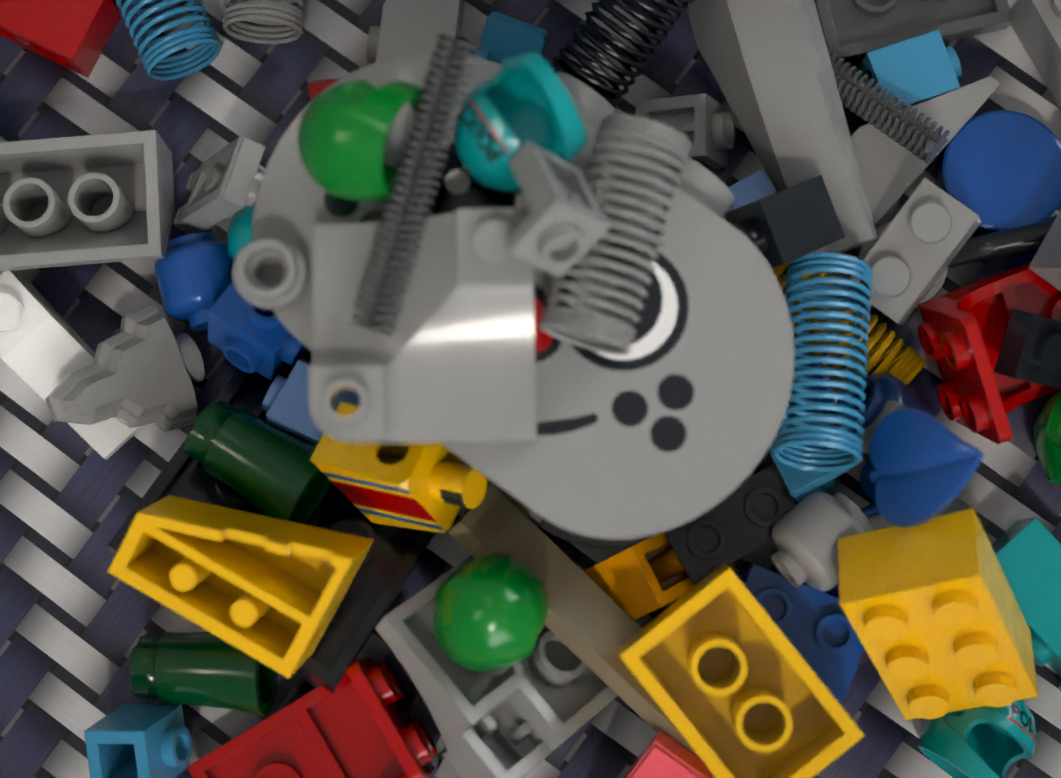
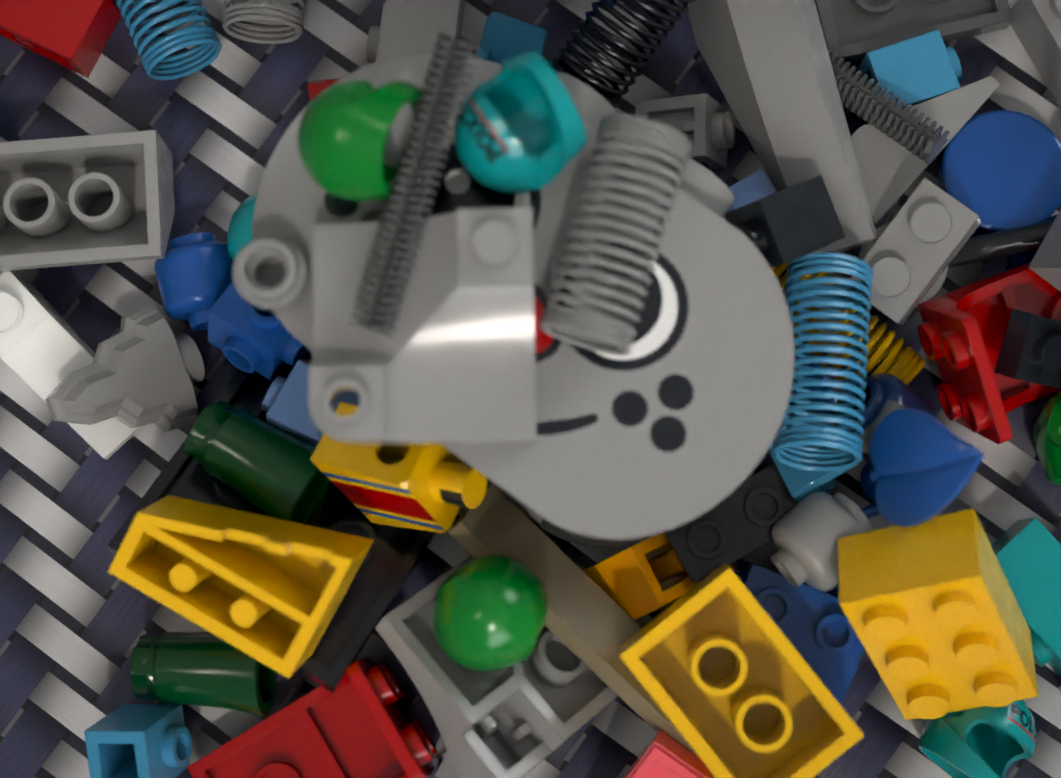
(222, 186): light grey hinge -> none
(561, 209): light grey bracket -> none

